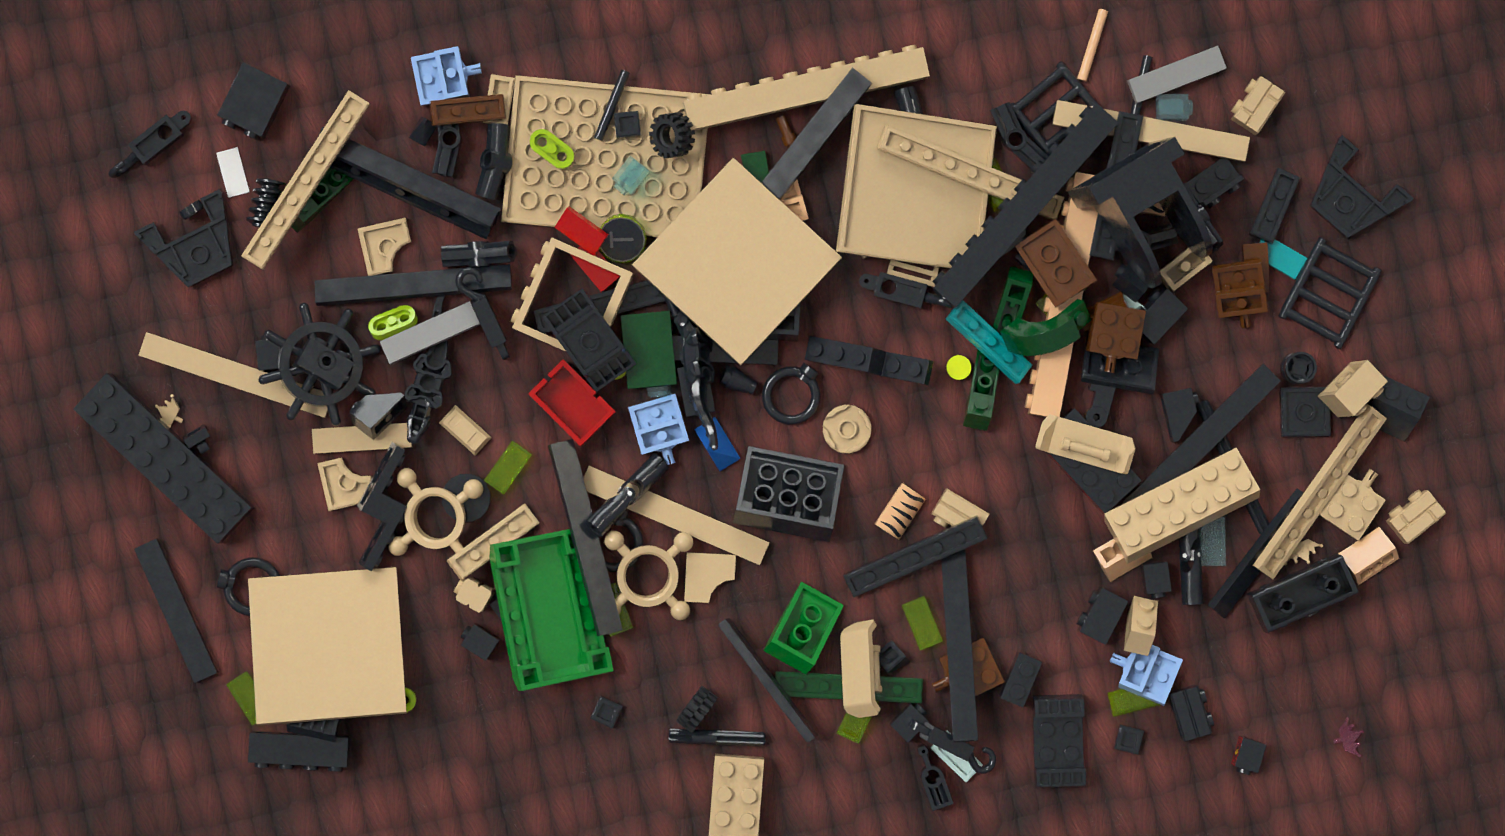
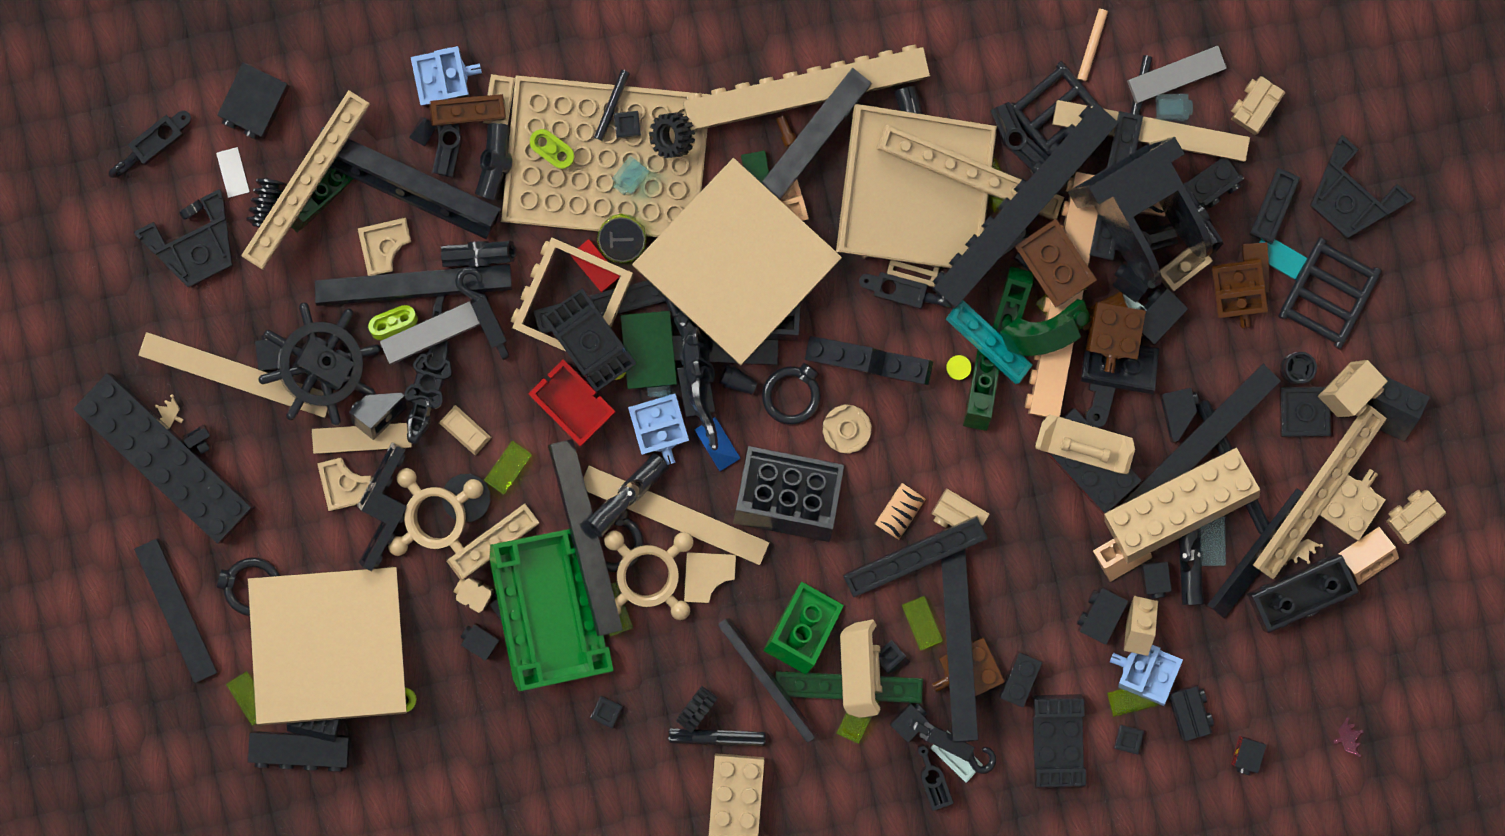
(581, 230): red tile -> none

